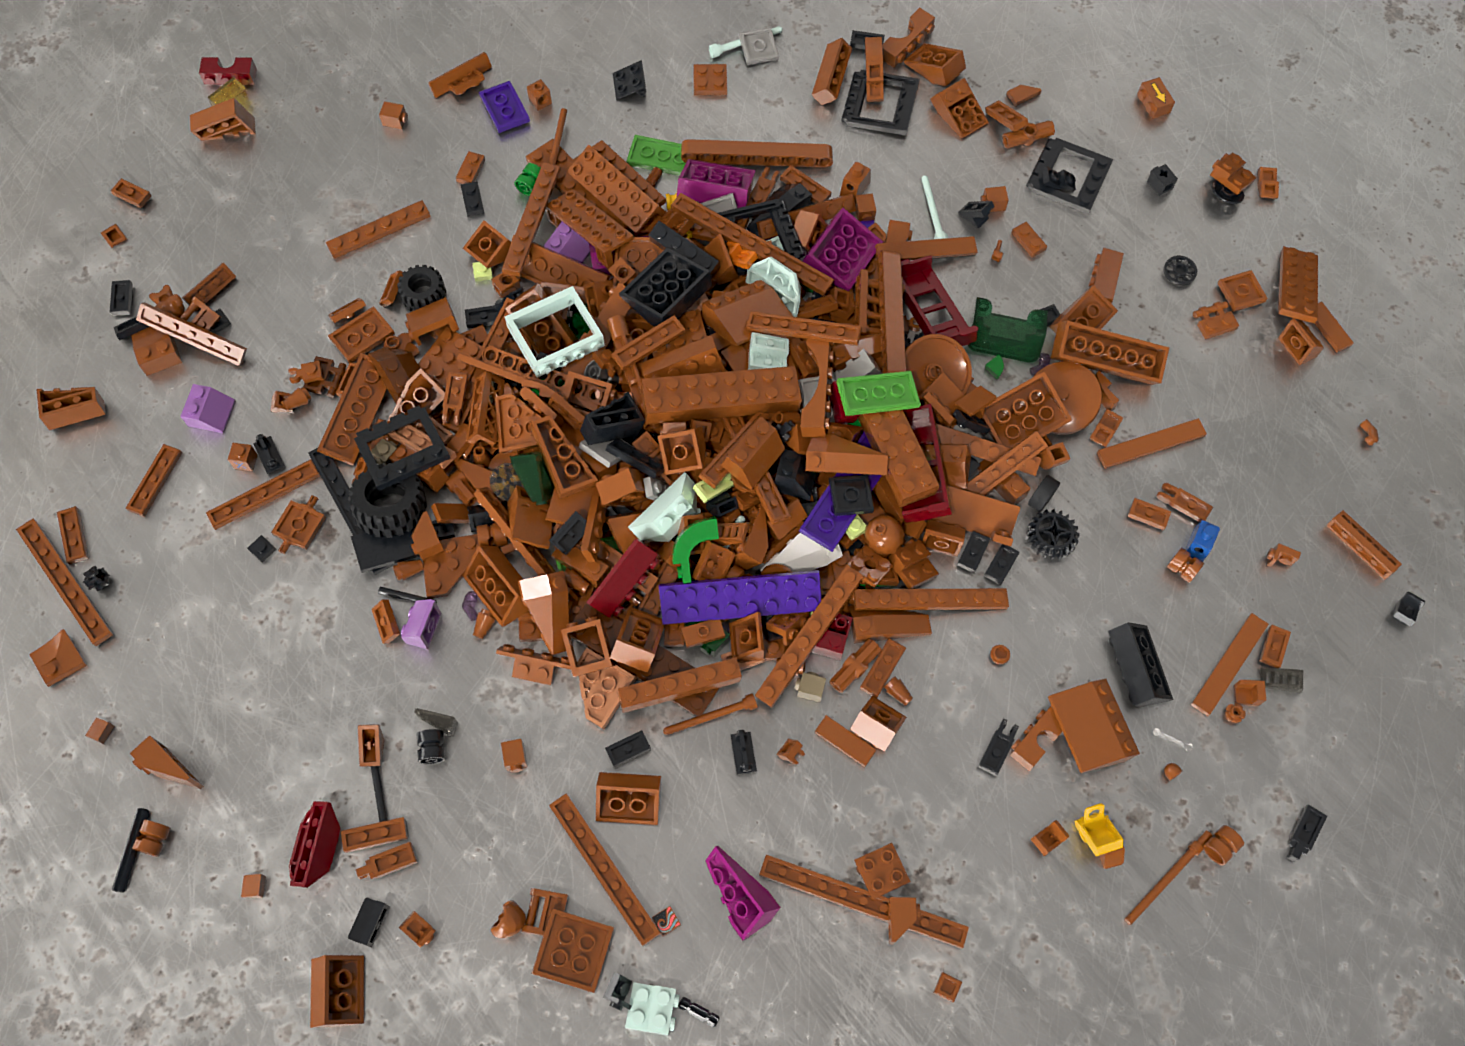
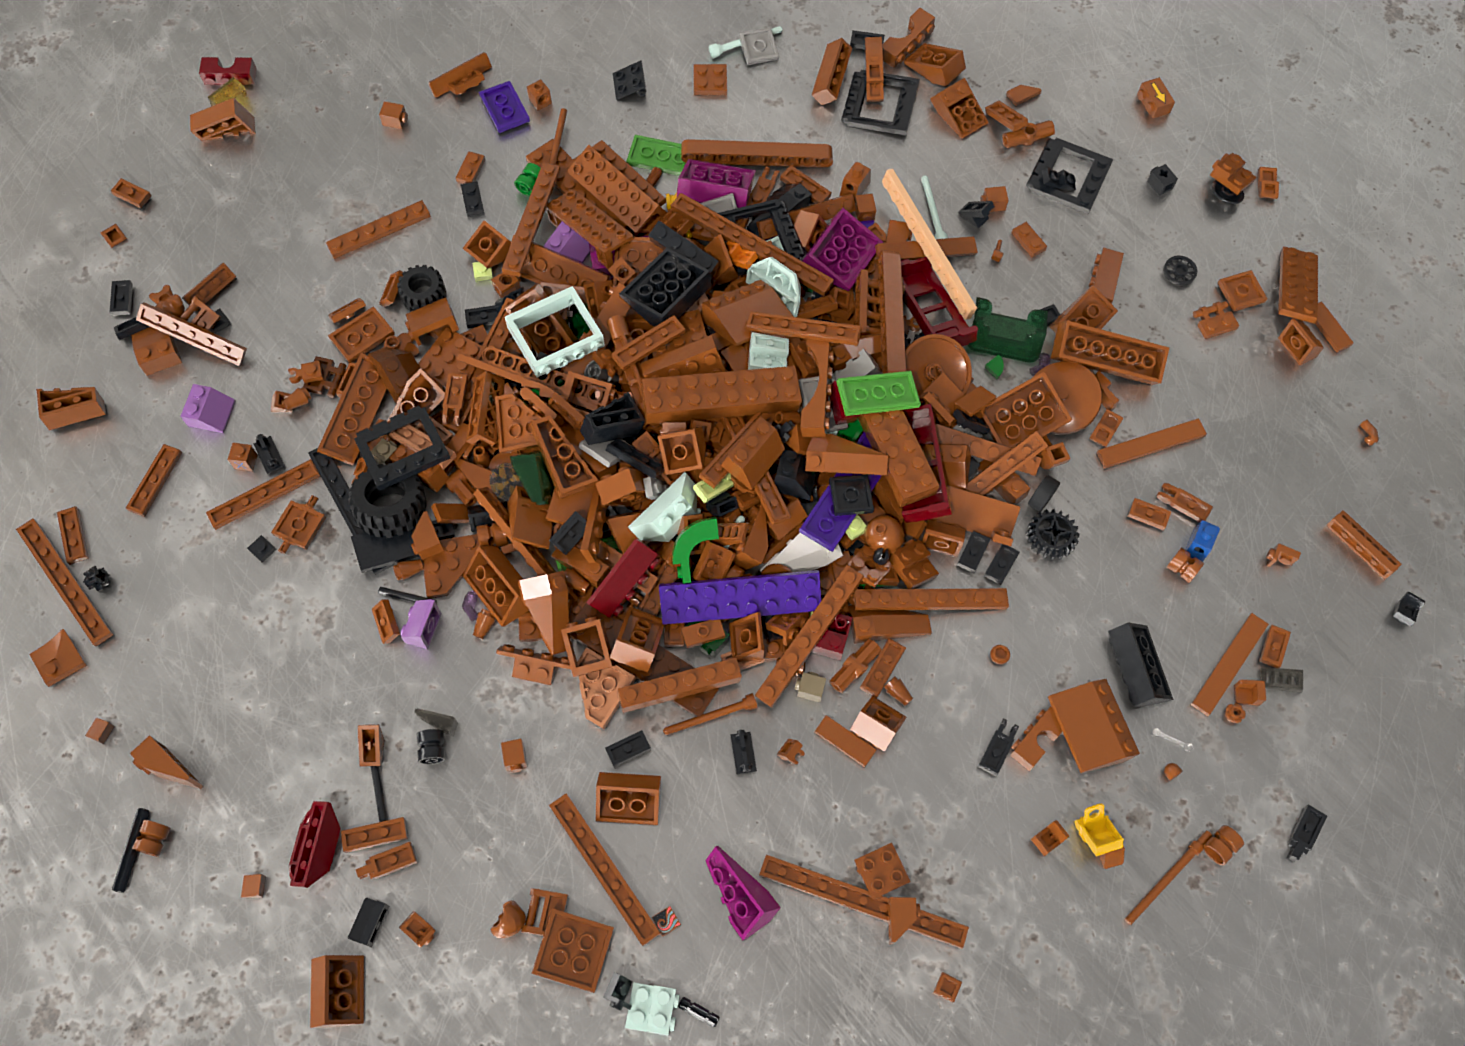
(845, 431): dark orange slope -> none
(877, 556): none -> black hinge
(929, 244): none -> light nougat plate

